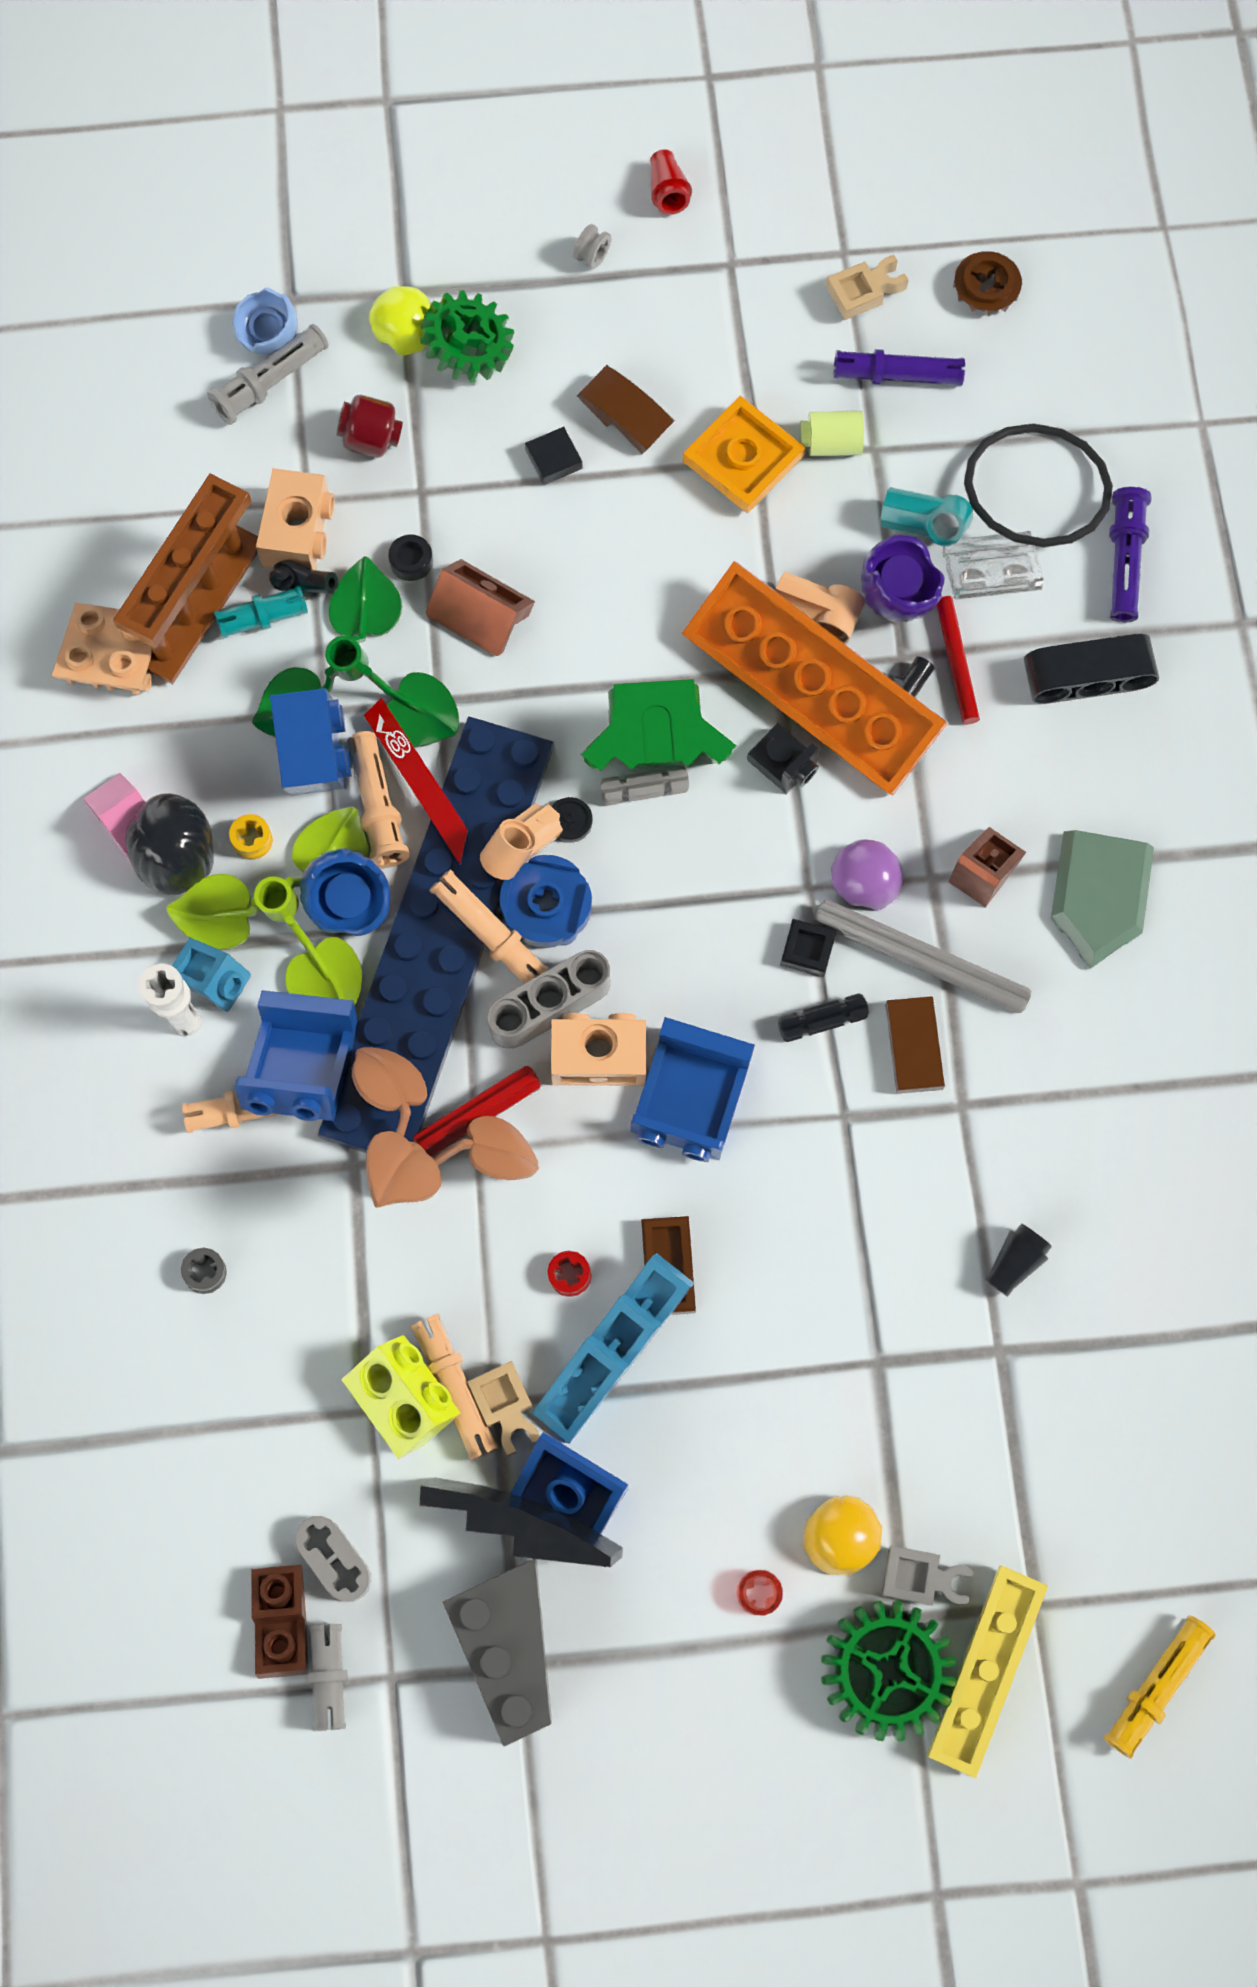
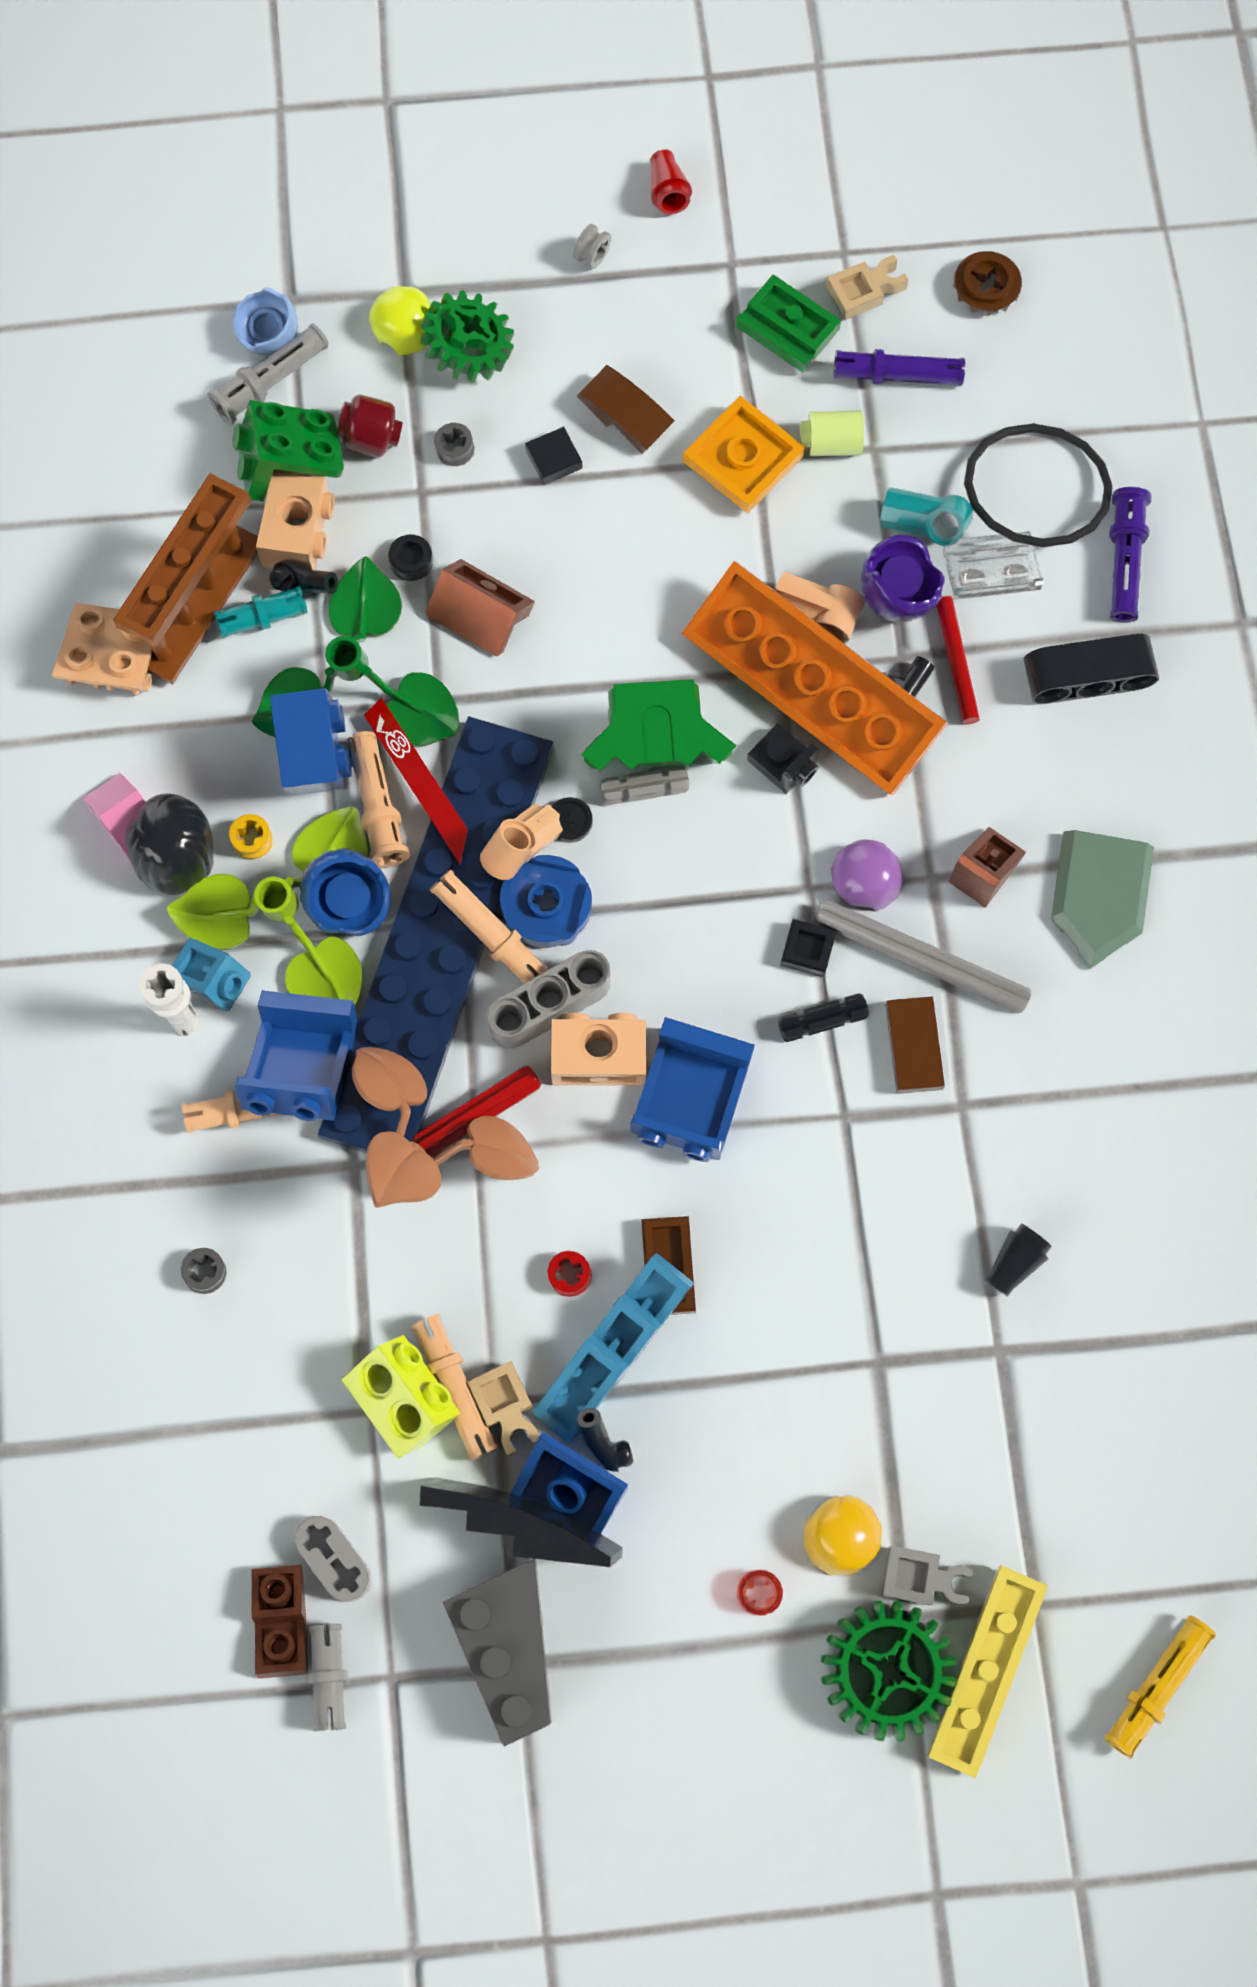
(284, 440): none -> green bracket
(460, 454): none -> dark grey bush
(598, 1441): none -> black arm
(788, 323): none -> green plate

